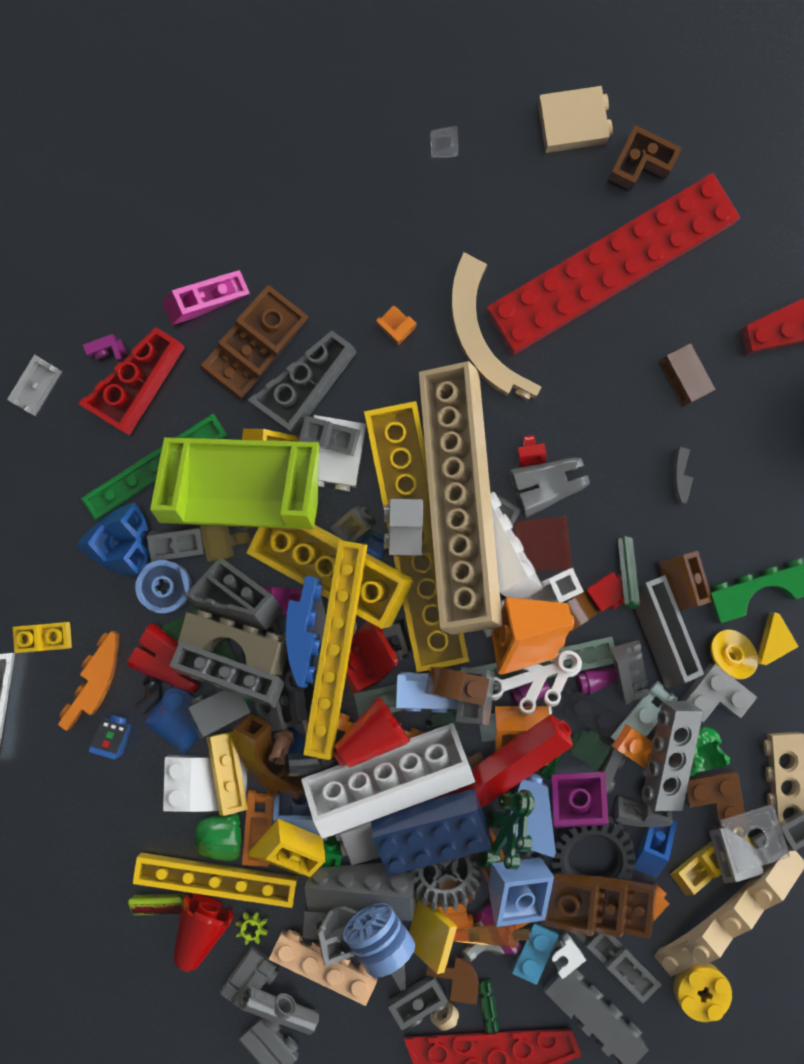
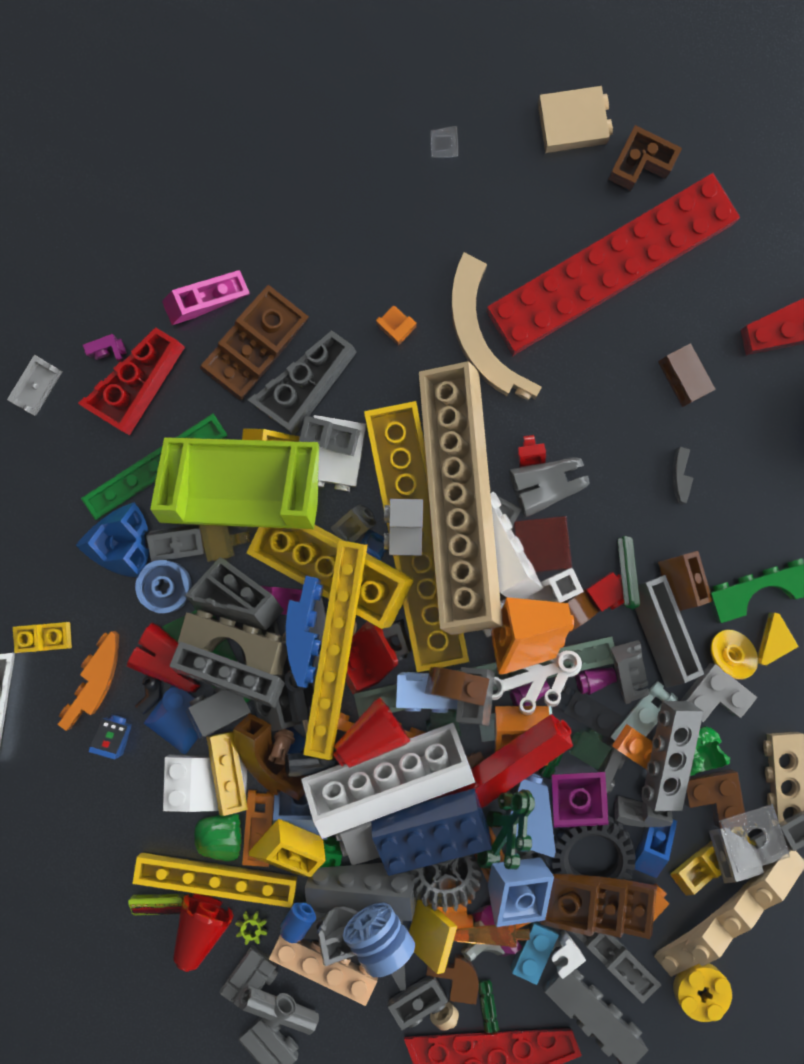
(297, 922): none -> blue brick

